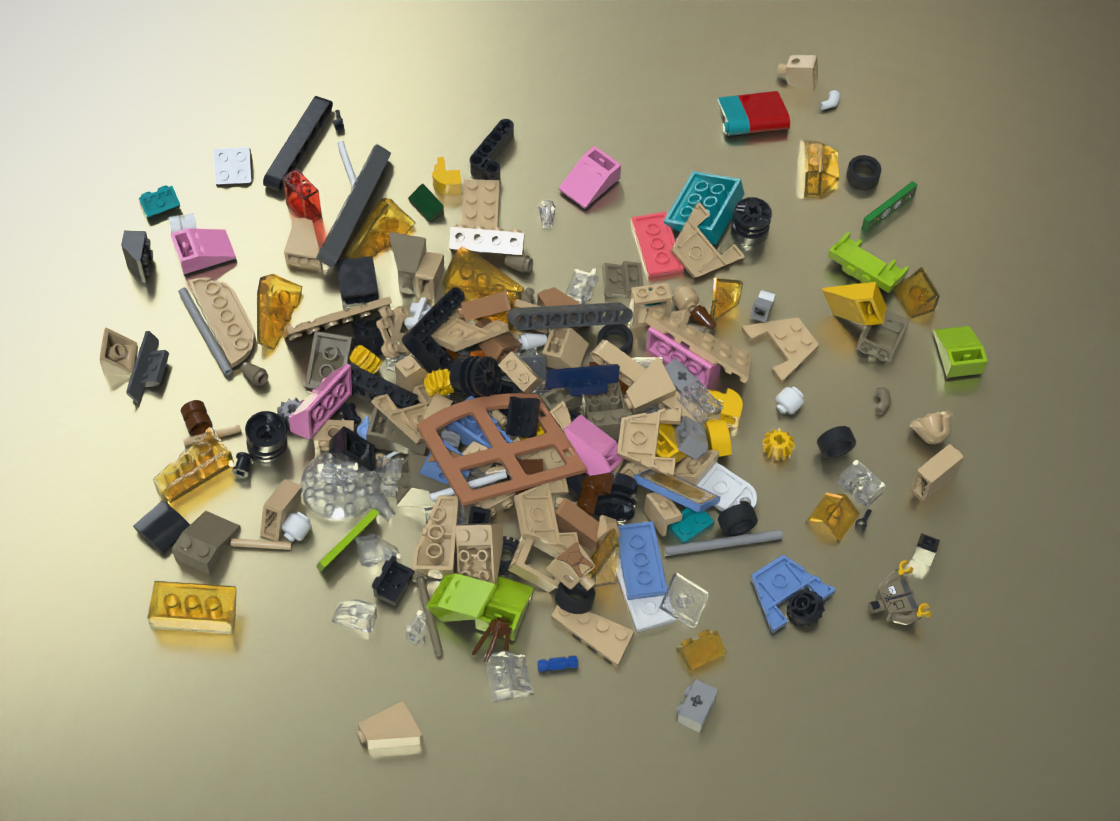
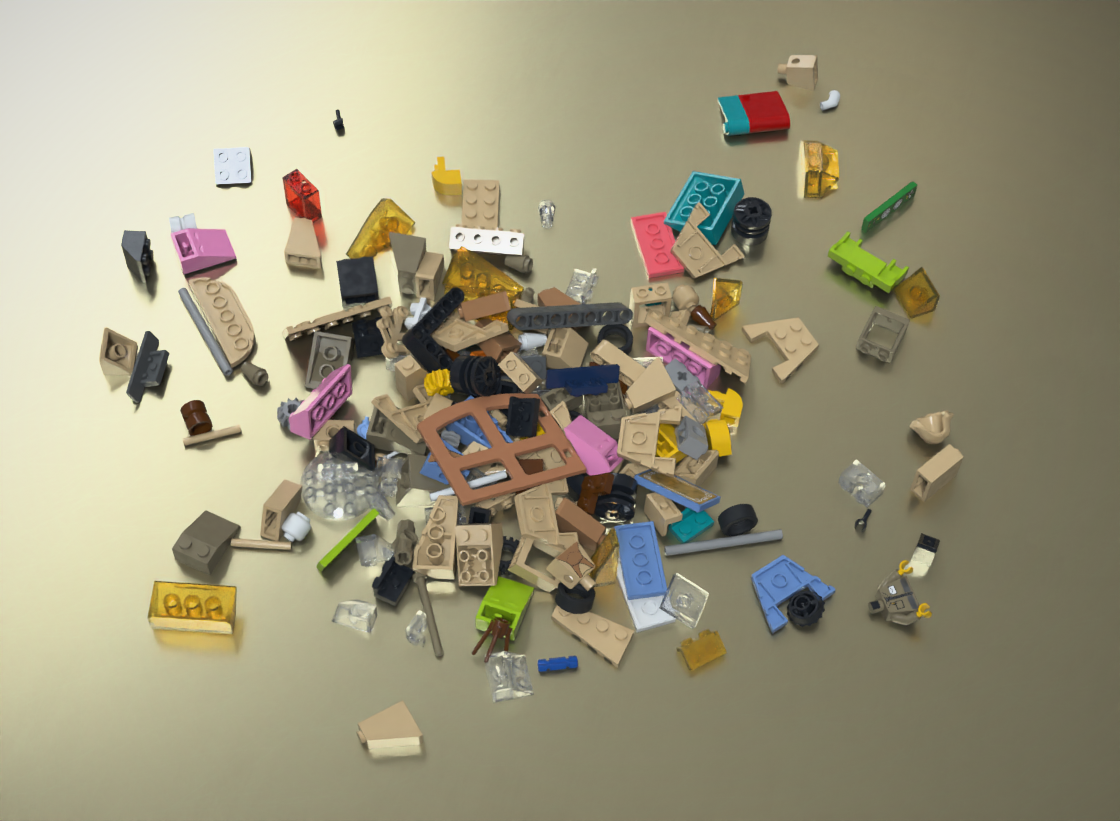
(159, 201): teal bracket -> none
(161, 526): black slope -> none
(194, 467): clear yellow wedge -> none
(242, 464): black bush -> none
(266, 427): black wheel -> none
(275, 304): clear yellow wedge -> none
(298, 142): black beam -> none
(348, 166): white bar -> none
(349, 412): black bush -> none
(353, 206): dark grey beam -> none
(365, 359): yellow gear -> none
(367, 386): black brick -> none
(404, 542): none -> dark tan piece
(426, 203): dark green slope -> none
(460, 598): lime slope -> none
(483, 159): black beam -> none
(591, 177): bright pink slope -> none
(605, 524): tan slope -> none
(621, 278): dark tan slope -> none
(696, 716): light grey brick -> none
(727, 486): white plate -> none
(763, 304): light grey leg -> none
(778, 444): yellow gear -> none
(789, 400): white head -> none
(833, 516): clear yellow slope -> none
(836, 442): black tyre -> none
(857, 303): yellow slope -> none
(867, 162): black tyre -> none
(885, 400): dark tan arm -> none
(960, 351): lime slope -> none

